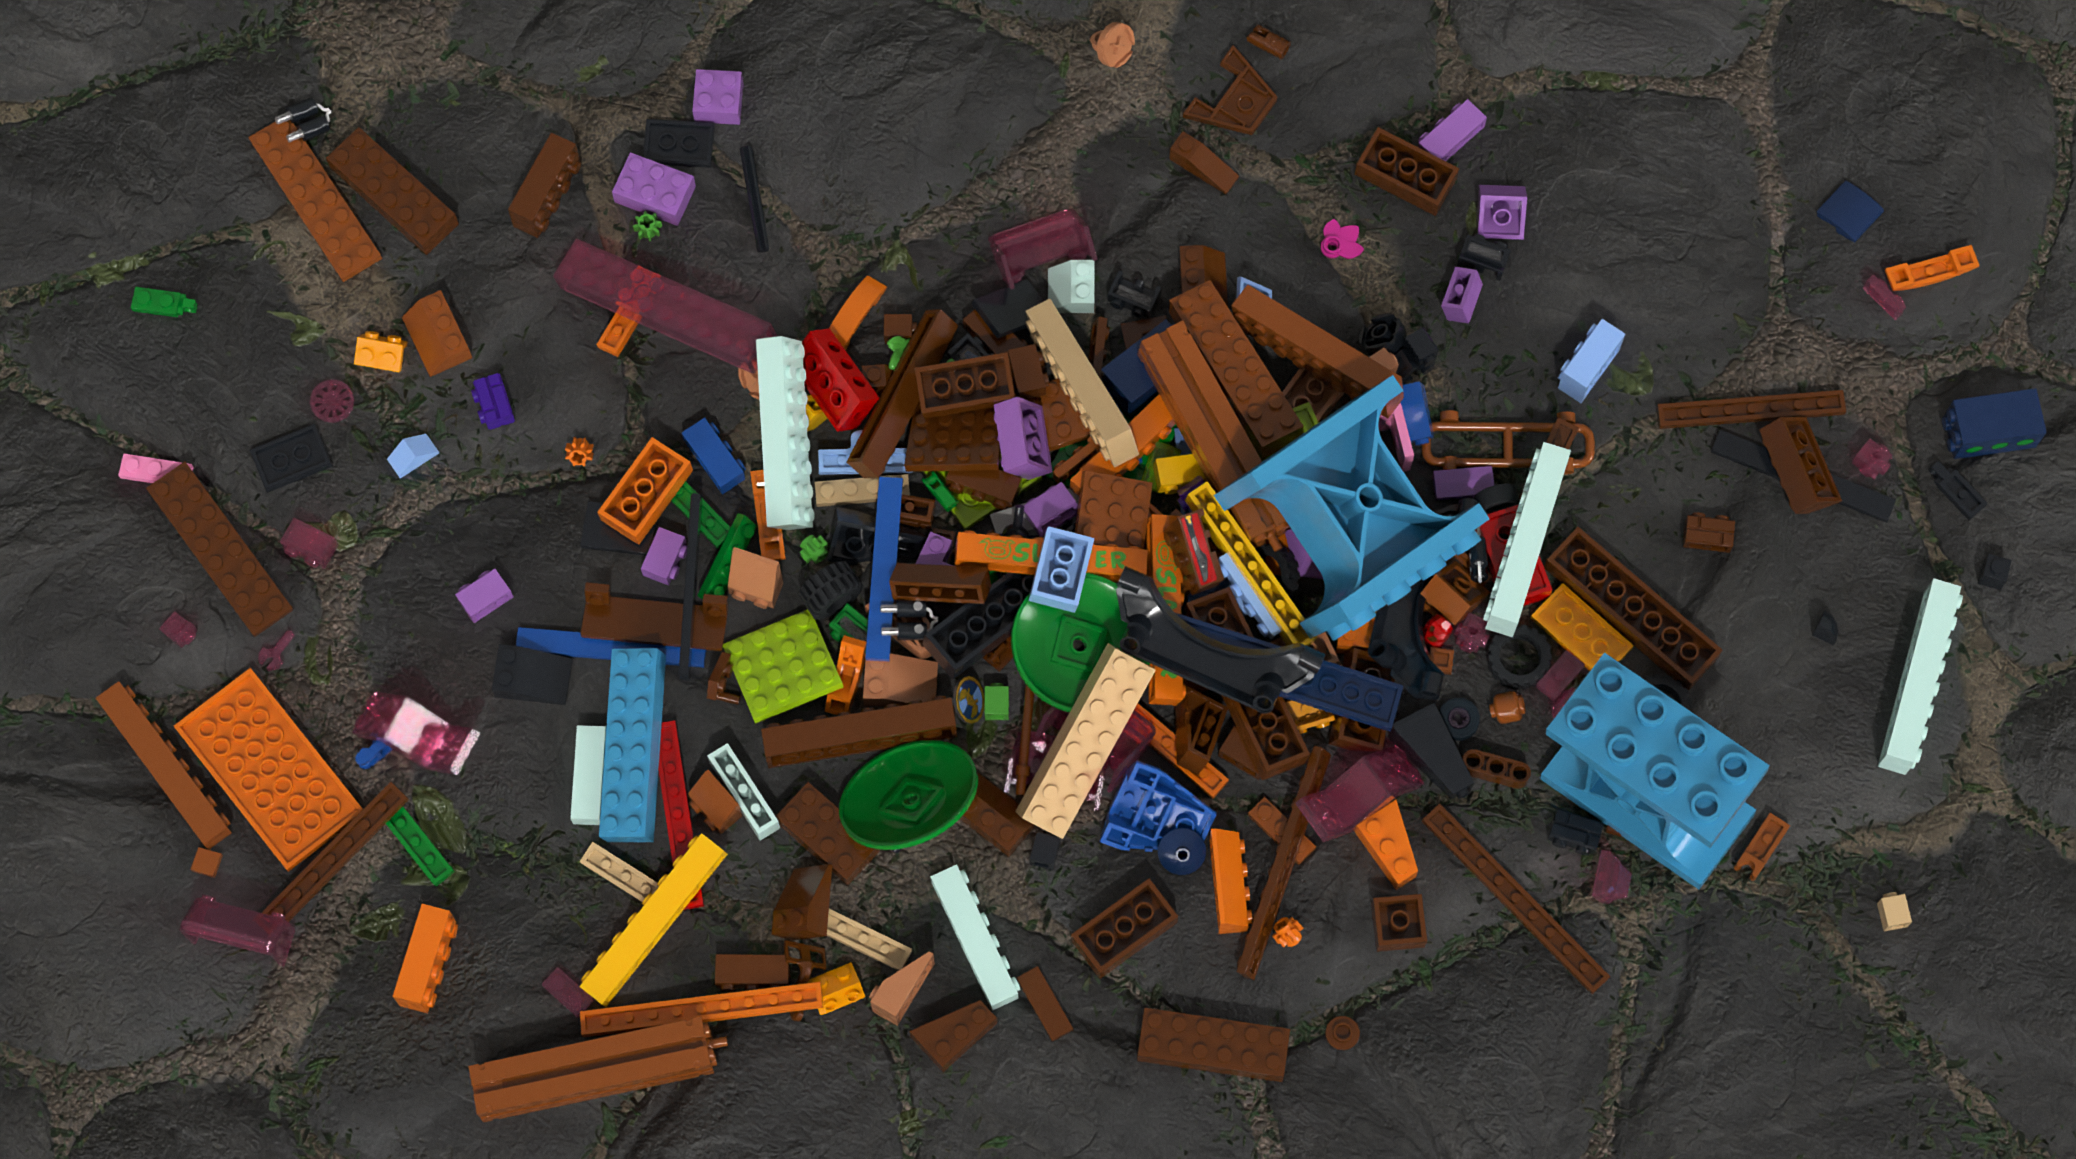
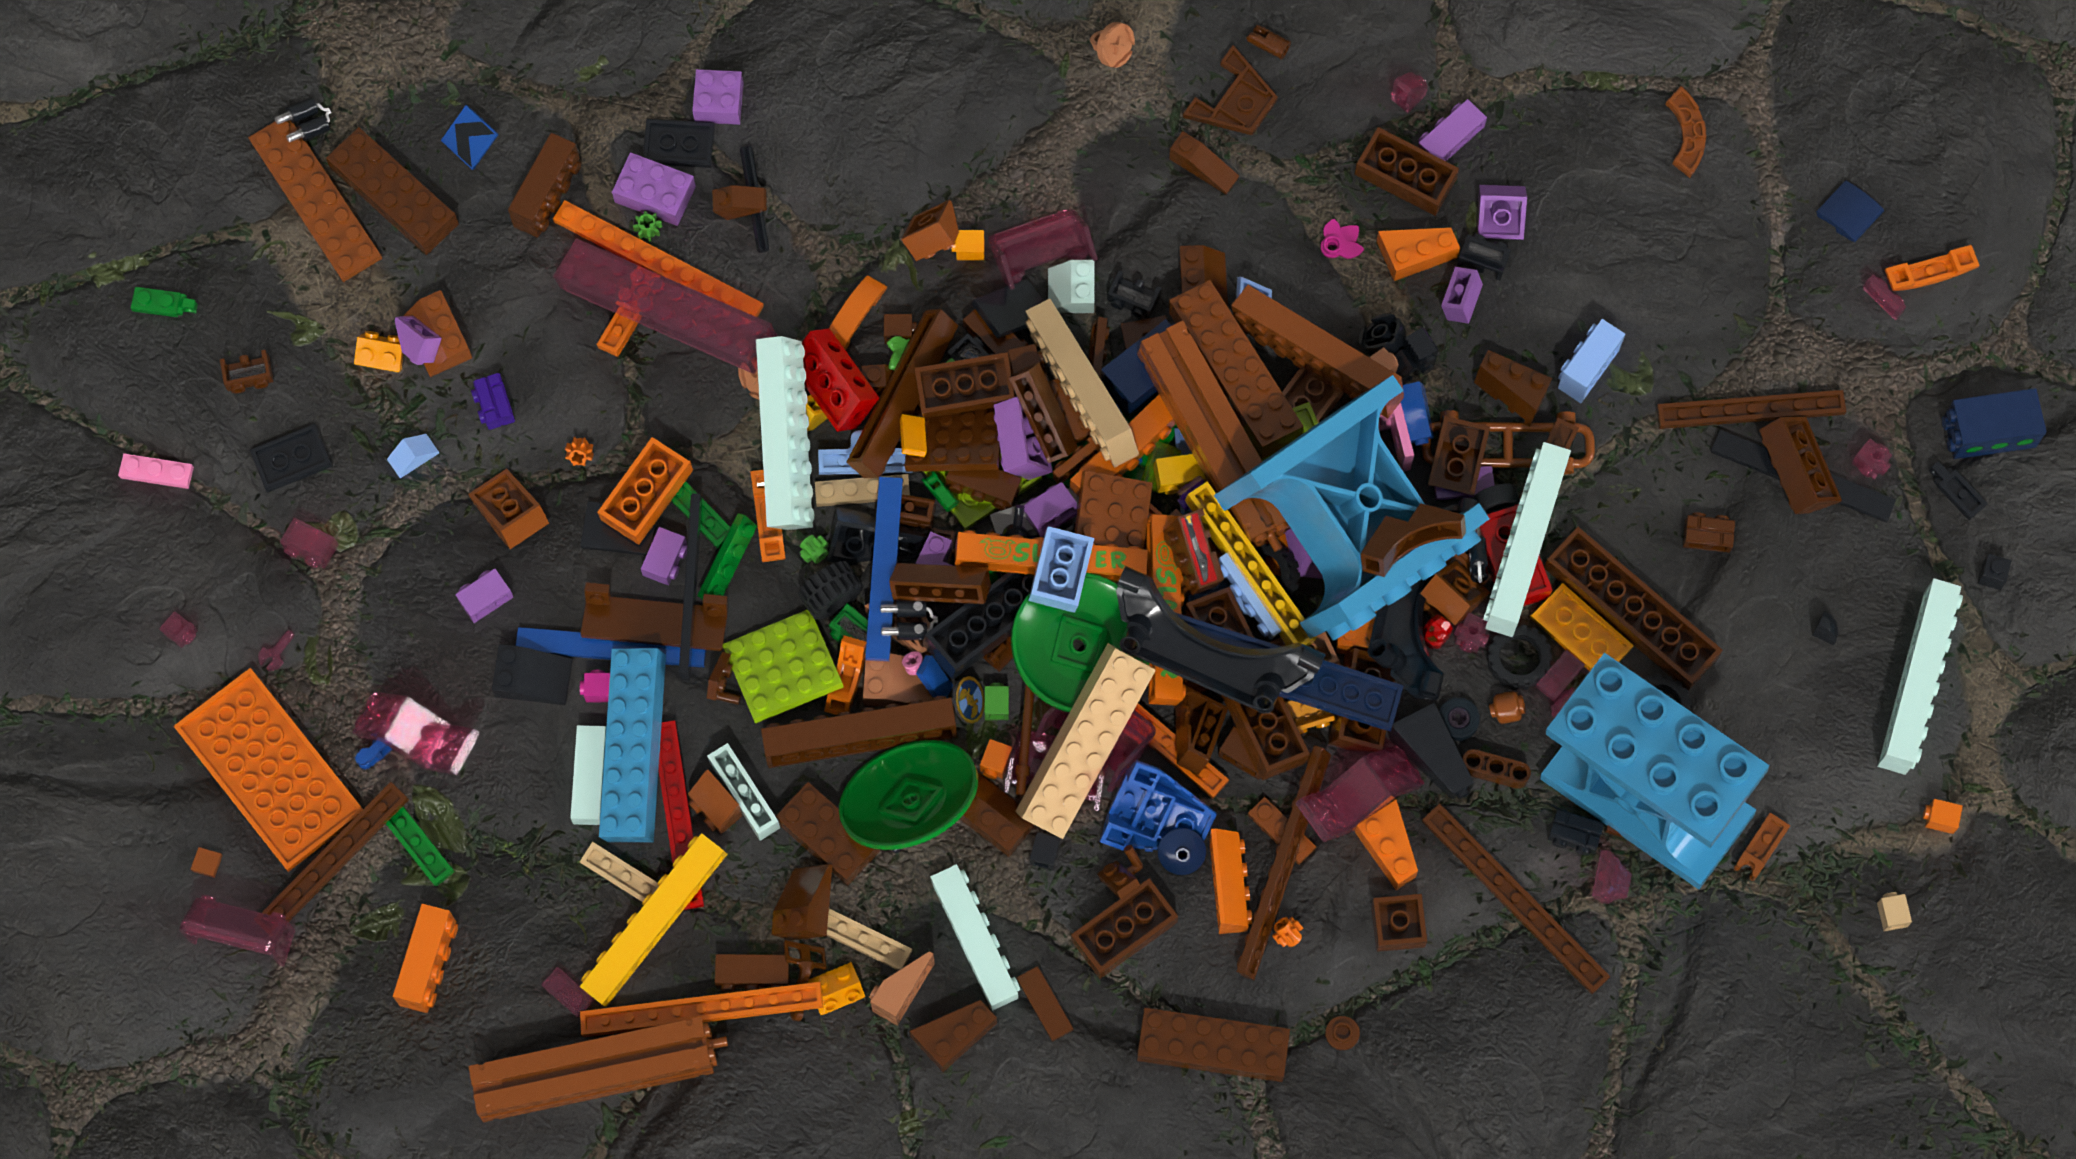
(163, 765): dark orange brick -> none
(219, 549): reddish brown plate -> none
(247, 373): none -> reddish brown window
(332, 401): clear pink wheel -> none
(417, 340): none -> medium lavender slope
(469, 137): none -> blue piece
(509, 508): none -> dark orange slope
(595, 686): none -> dark pink brick
(650, 257): none -> orange plate
(714, 455): blue brick -> none
(738, 201): none -> reddish brown slope
(754, 578): nougat slope -> none
(908, 661): none -> bright pink bush
(913, 435): none -> light orange tile
(931, 231): none -> dark orange slope
(934, 677): none -> blue tile
(969, 245): none -> light orange brick
(995, 759): none -> orange brick
(1043, 412): none -> reddish brown brick
(1121, 879): none -> reddish brown plate
(1398, 537): none -> reddish brown arch
(1409, 91): none -> clear pink slope
(1416, 249): none -> orange wedge
(1443, 659): dark orange tile -> none
(1458, 455): none -> reddish brown slope
(1513, 384): none -> reddish brown wedge
(1692, 129): none -> dark orange tile
(1942, 816): none -> orange brick

